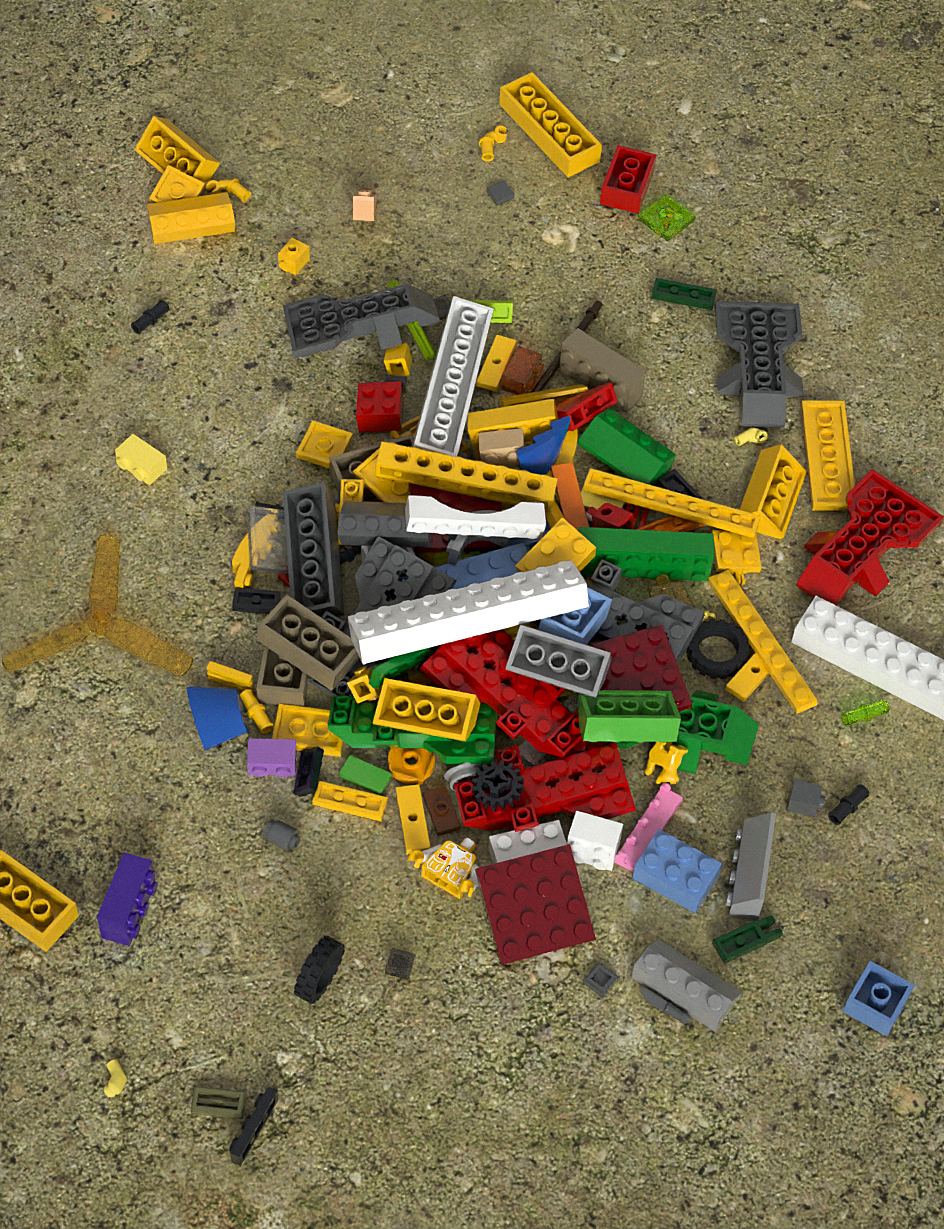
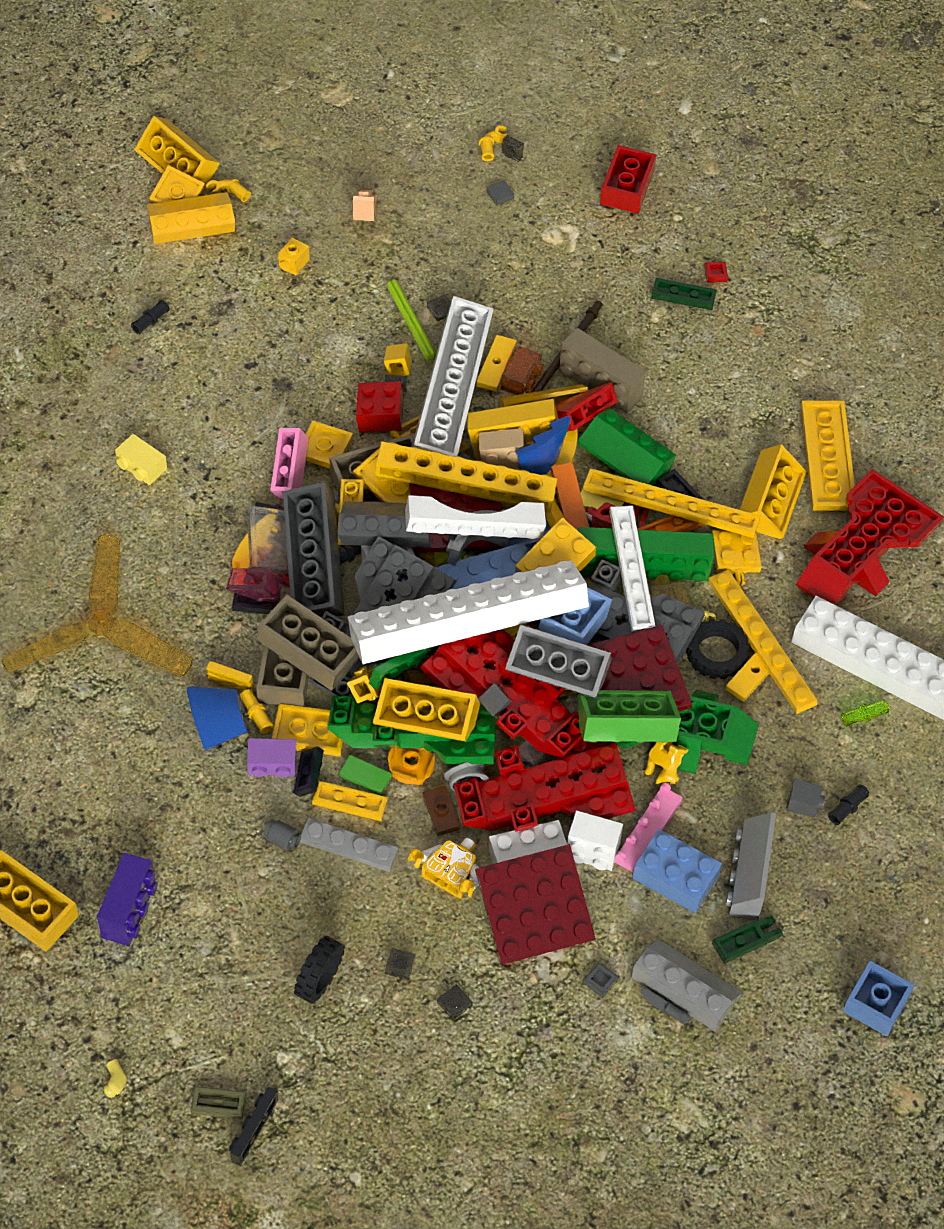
(255, 583): none -> clear pink slope
(289, 460): none -> bright pink brick
(324, 323): dark grey piece -> none
(349, 844): none -> light grey plate
(411, 808): yellow tile -> none
(454, 1002): none -> clear smoke plate
(495, 700): none -> dark grey tile
(495, 783): black gear -> none
(501, 310): lime hinge -> none
(512, 148): none -> clear smoke plate
(550, 124): yellow brick -> none
(632, 568): none -> white tile
(666, 217): clear neon green tile -> none
(716, 272): none -> red tile
(752, 435): light yellow arm -> none
(760, 337): dark grey piece -> none

